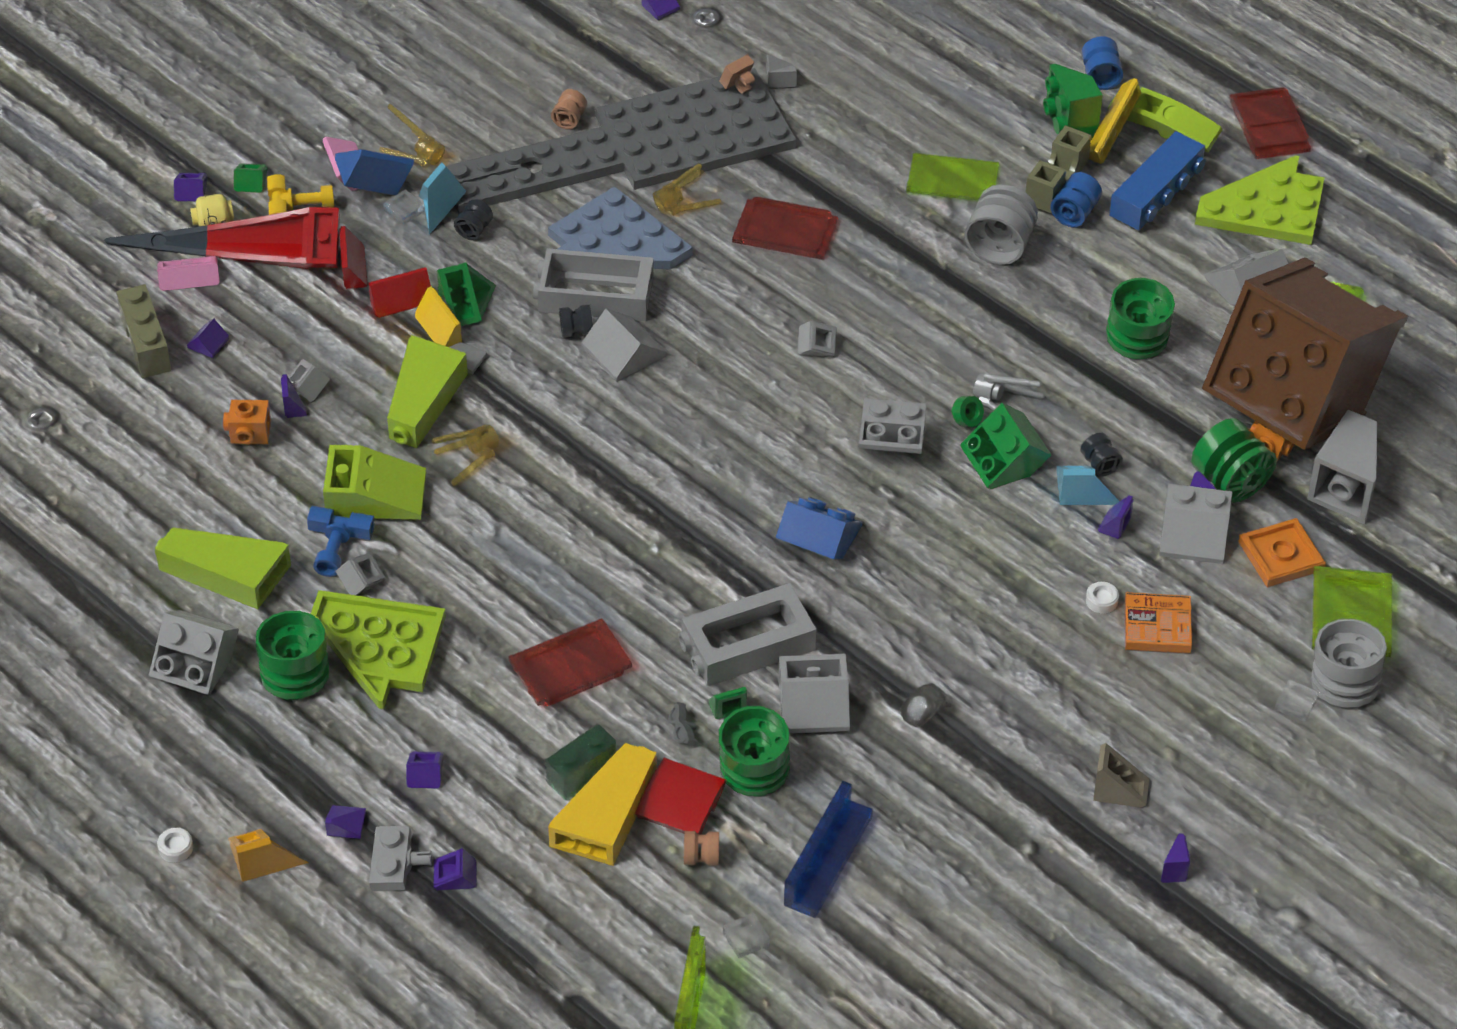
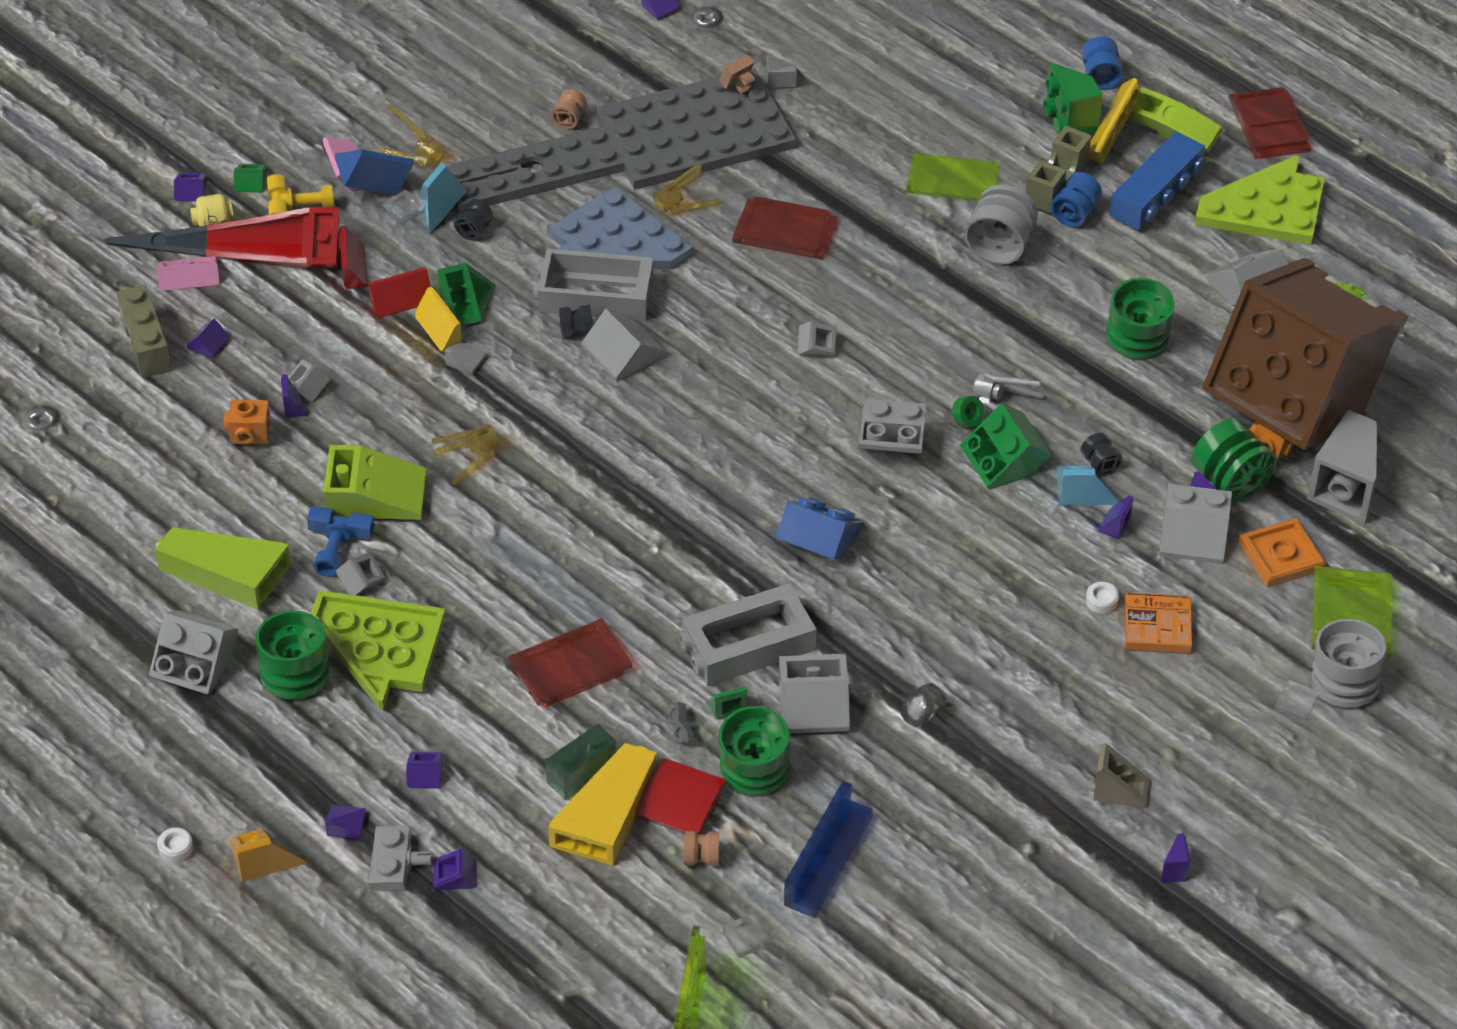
(423, 389): lime slope -> none

